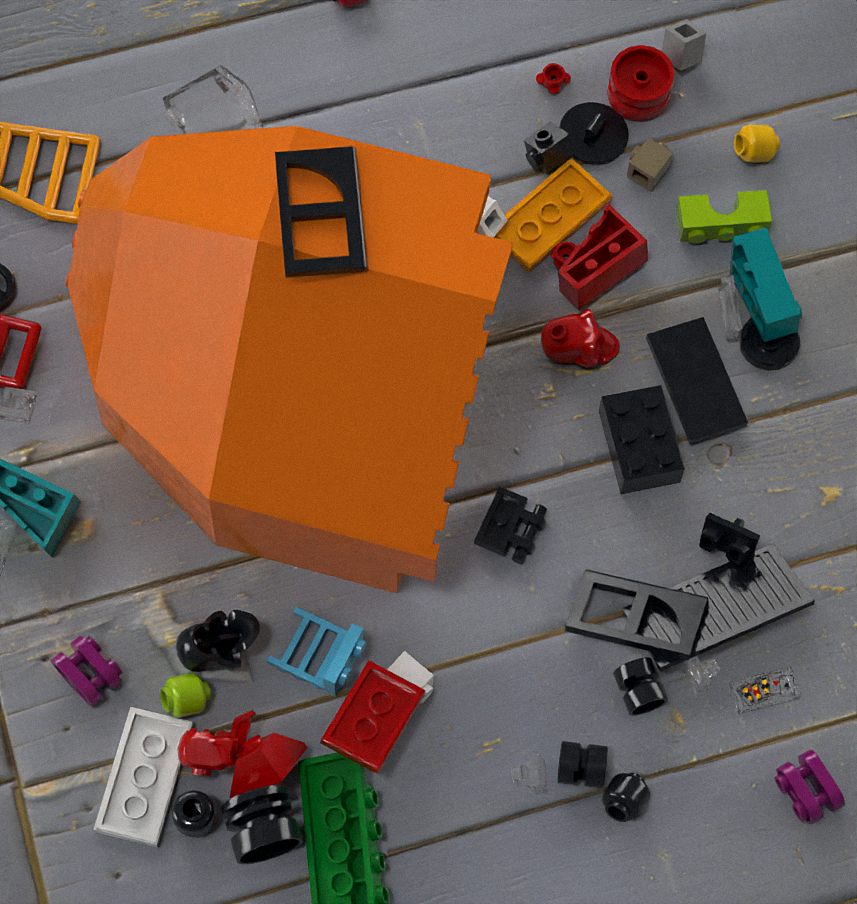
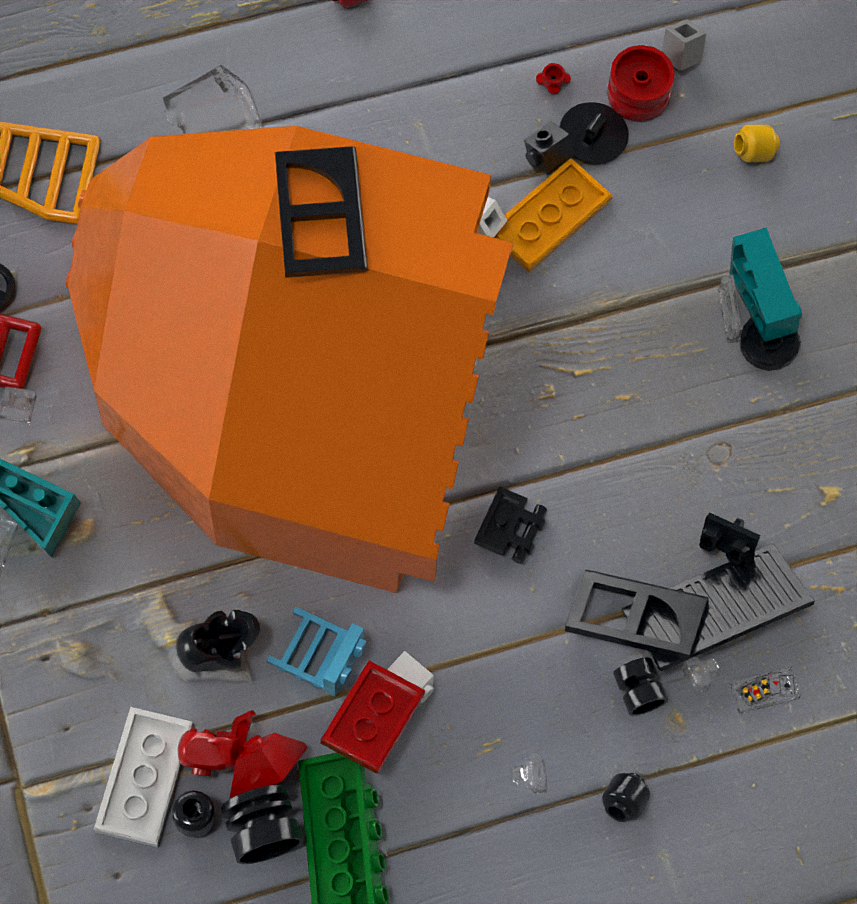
(105, 672): magenta brick -> none
(184, 695): lime head -> none
(560, 250): red plate -> none
(578, 340): red head -> none
(582, 764): black wheel -> none
(602, 259): red wedge -> none
(641, 439): black brick -> none
(649, 163): dark tan brick -> none
(696, 380): black tile -> none
(700, 222): lime arch -> none
(806, 805): magenta brick -> none

